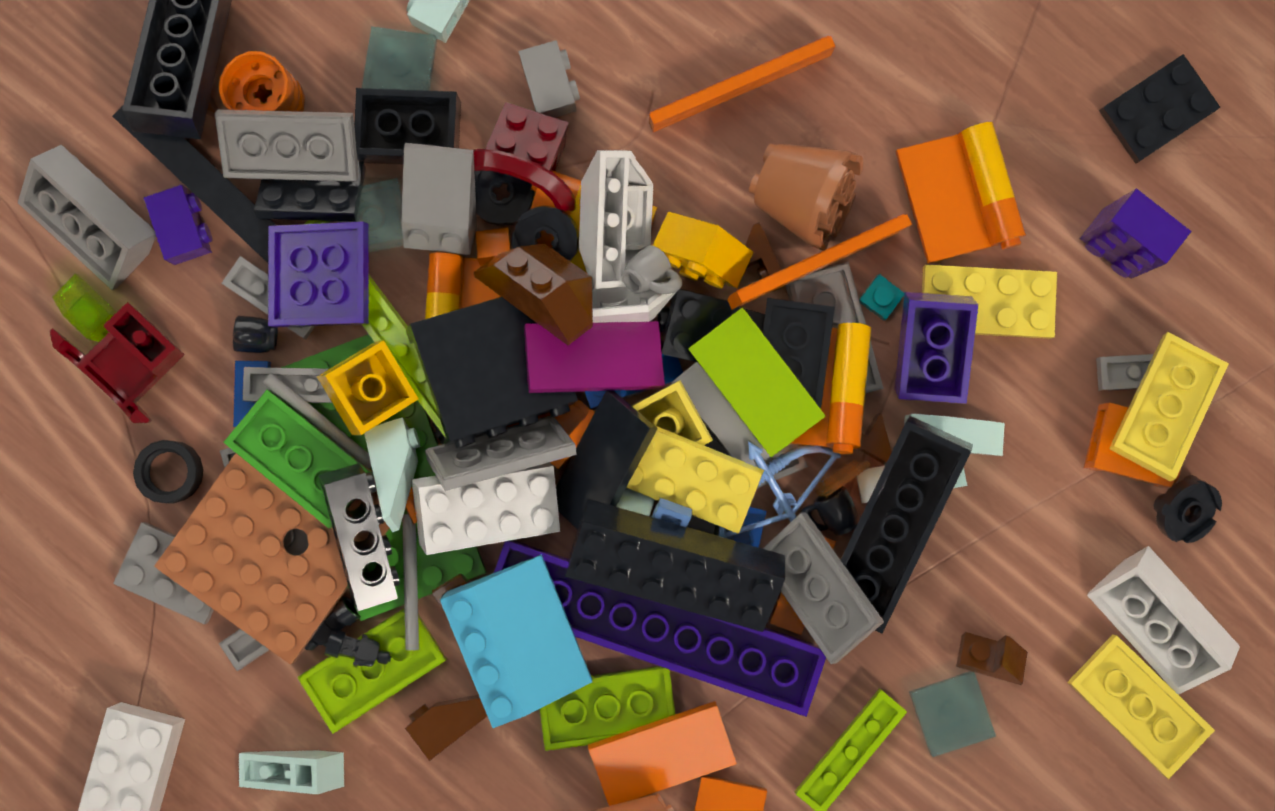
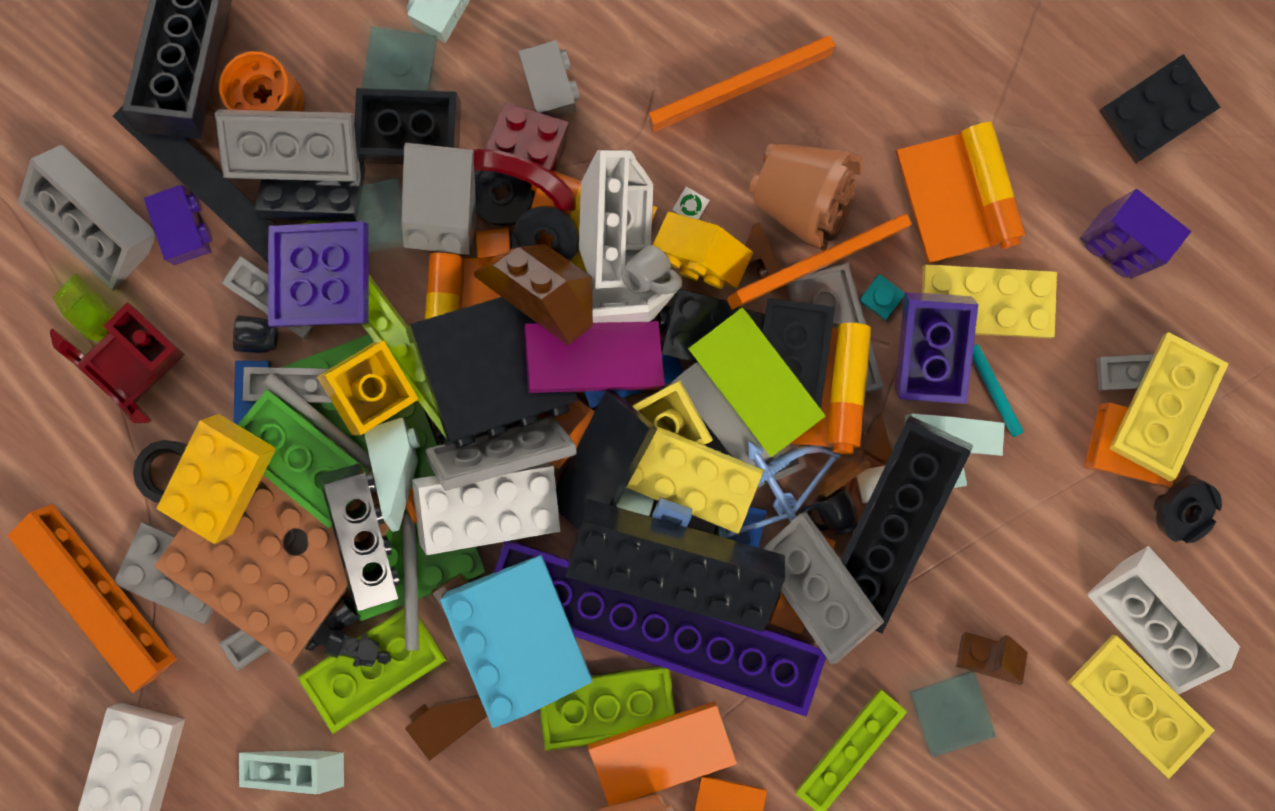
(91, 597): none -> orange brick
(216, 478): none -> yellow brick
(690, 204): none -> white sticker
(996, 391): none -> teal bar

